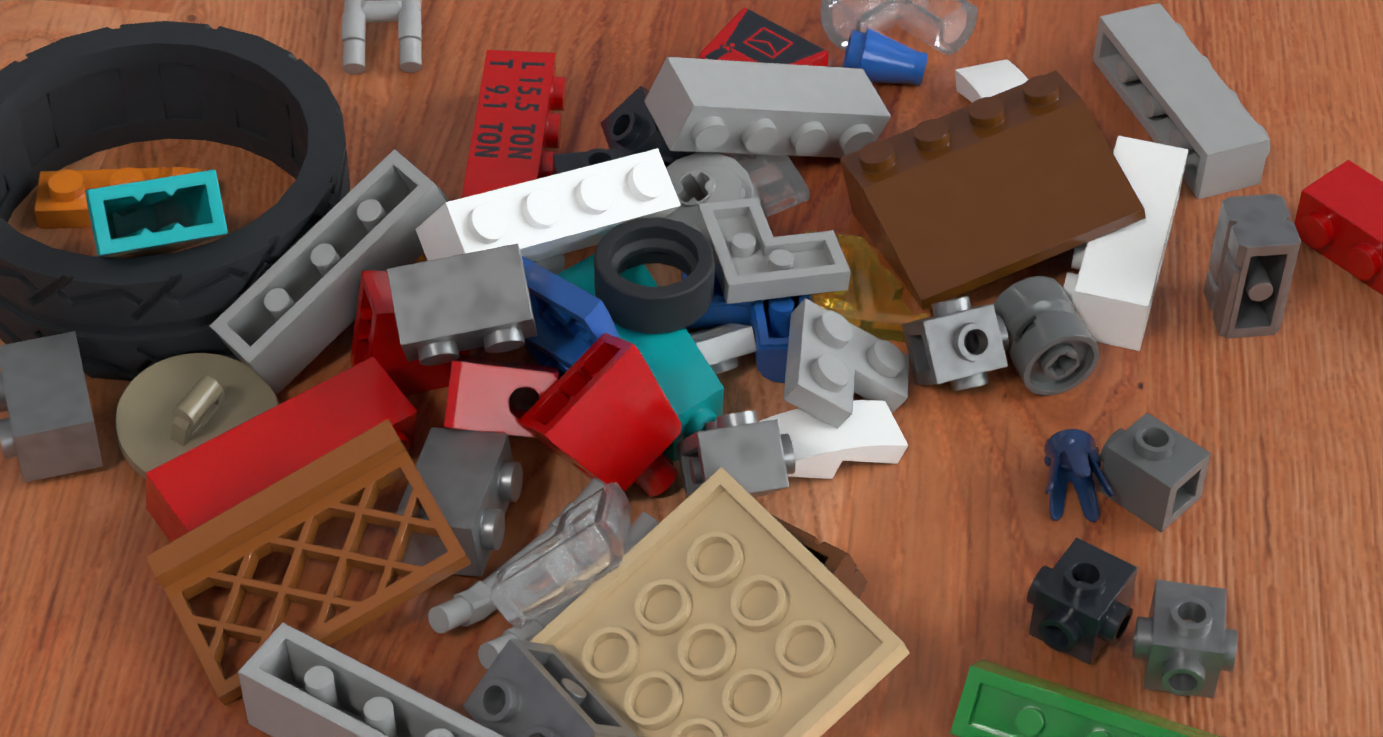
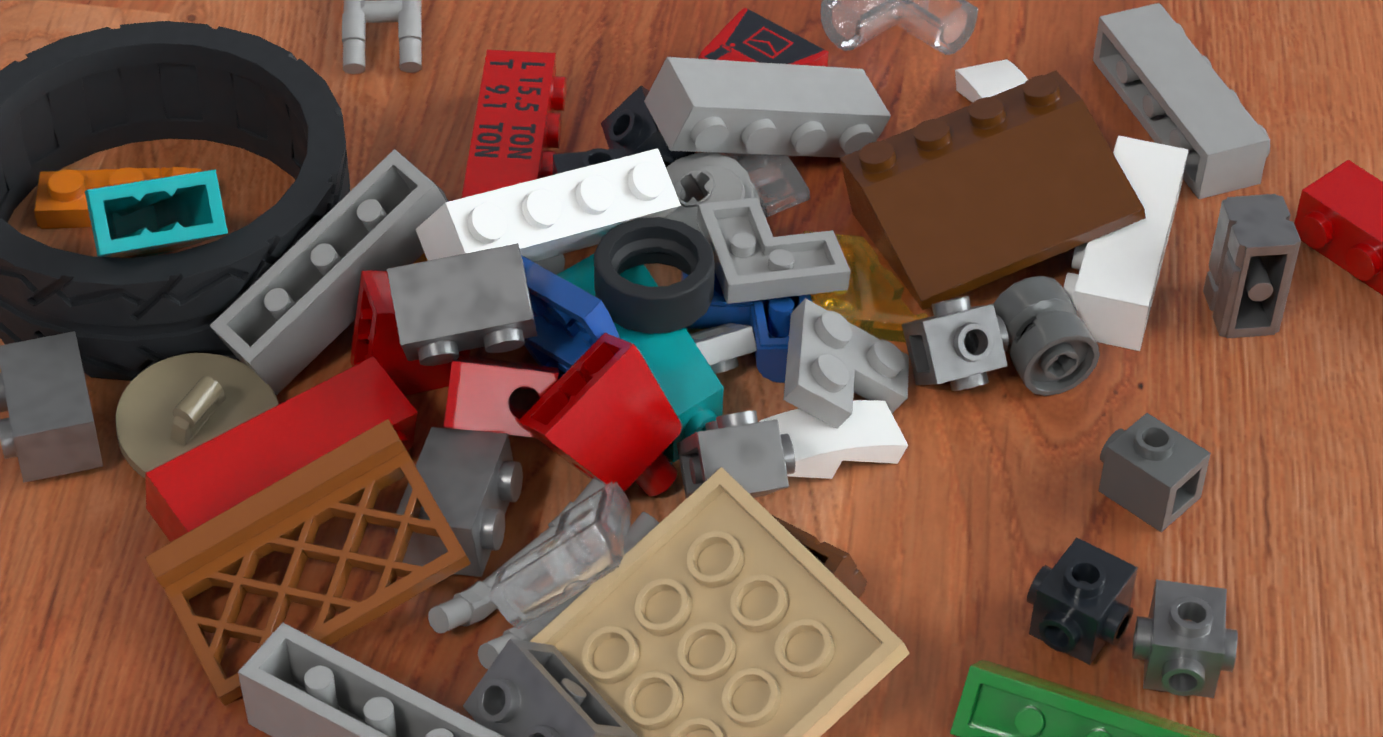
(884, 58): blue cone -> none
(1073, 459): dark blue piece -> none

